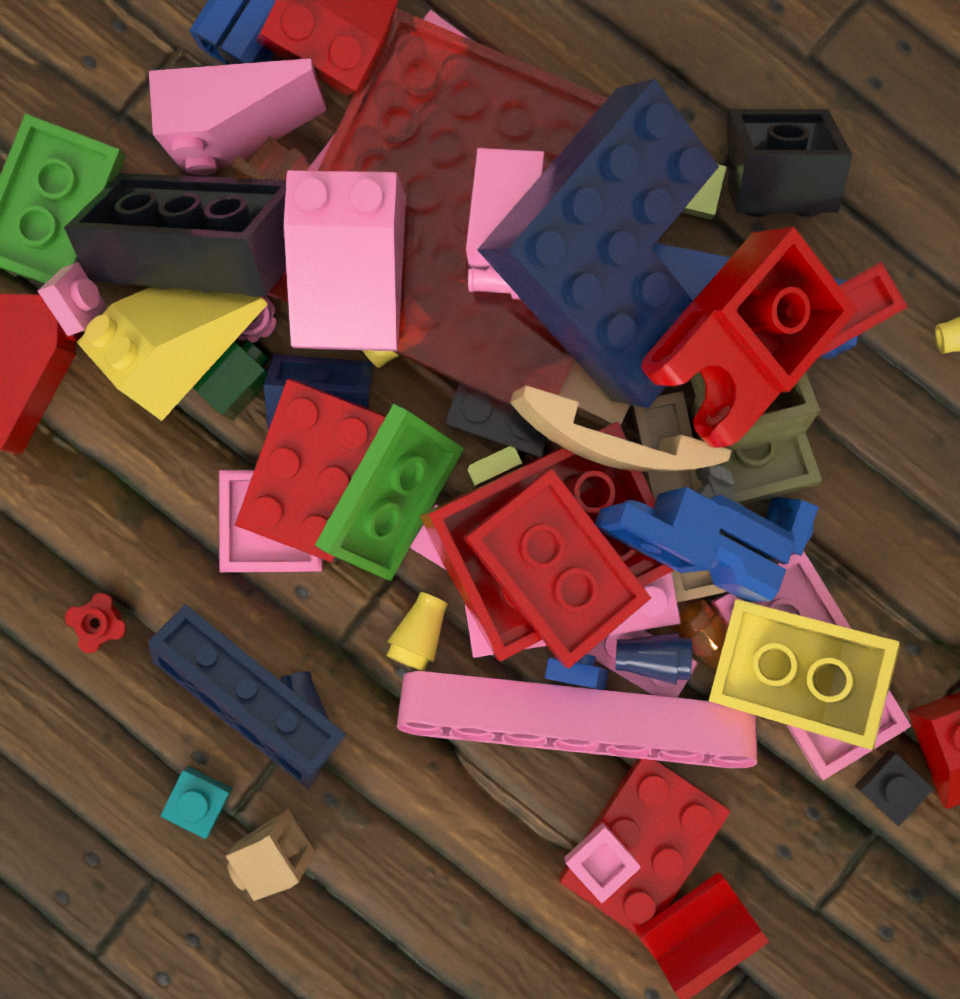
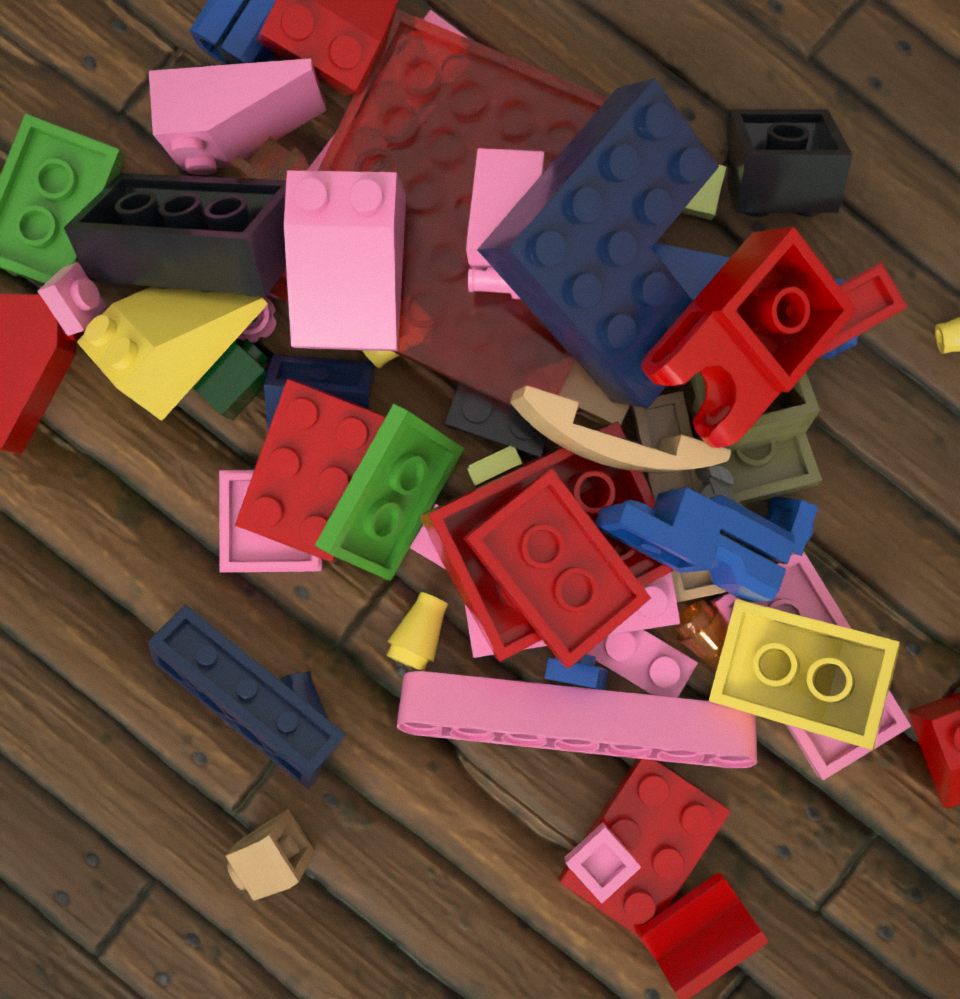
(110, 620): red plate -> none
(196, 802): teal plate -> none
(657, 657): dark blue cone -> none
(894, 787): black plate -> none

